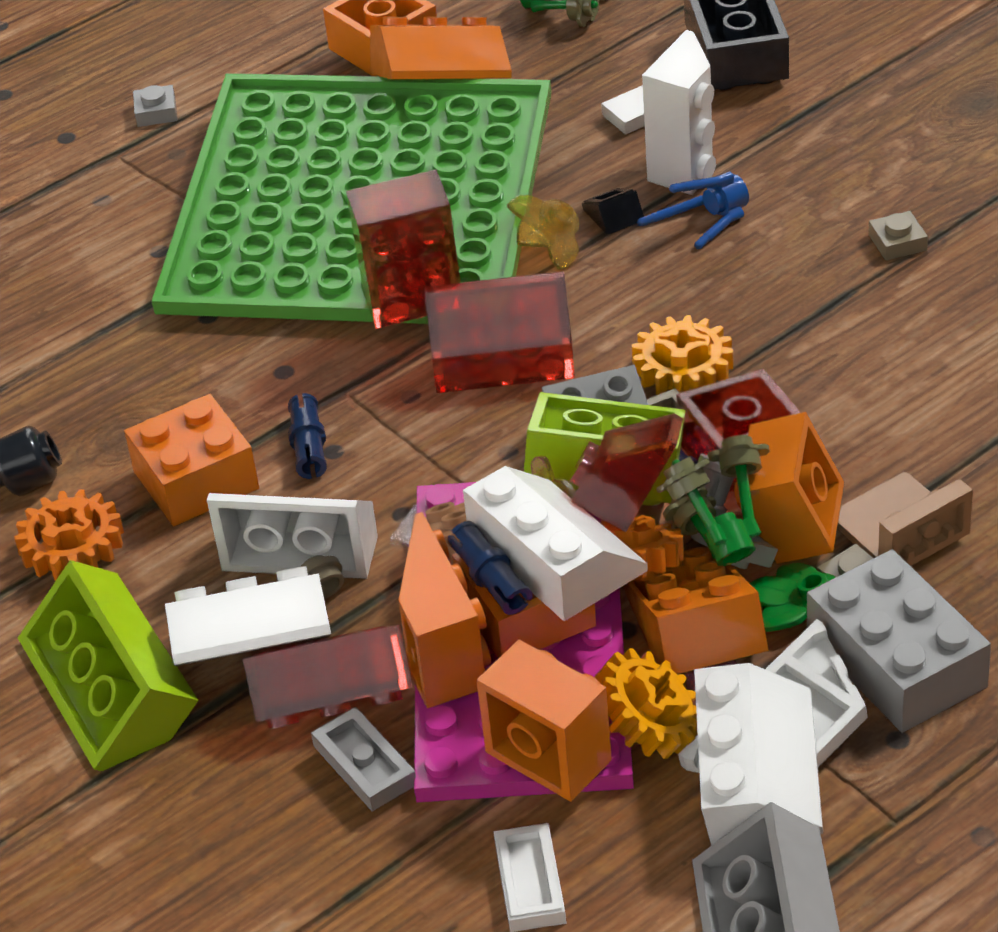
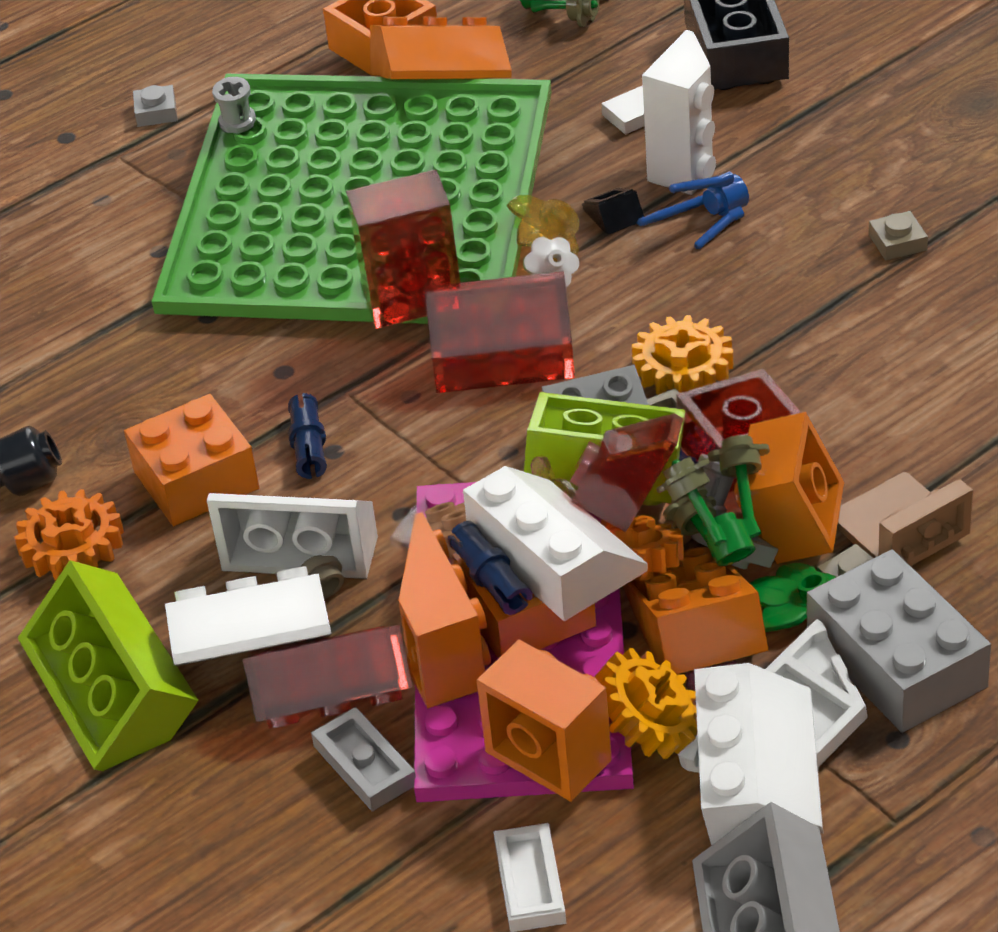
(234, 105): none -> light grey bush
(541, 258): none -> white plant

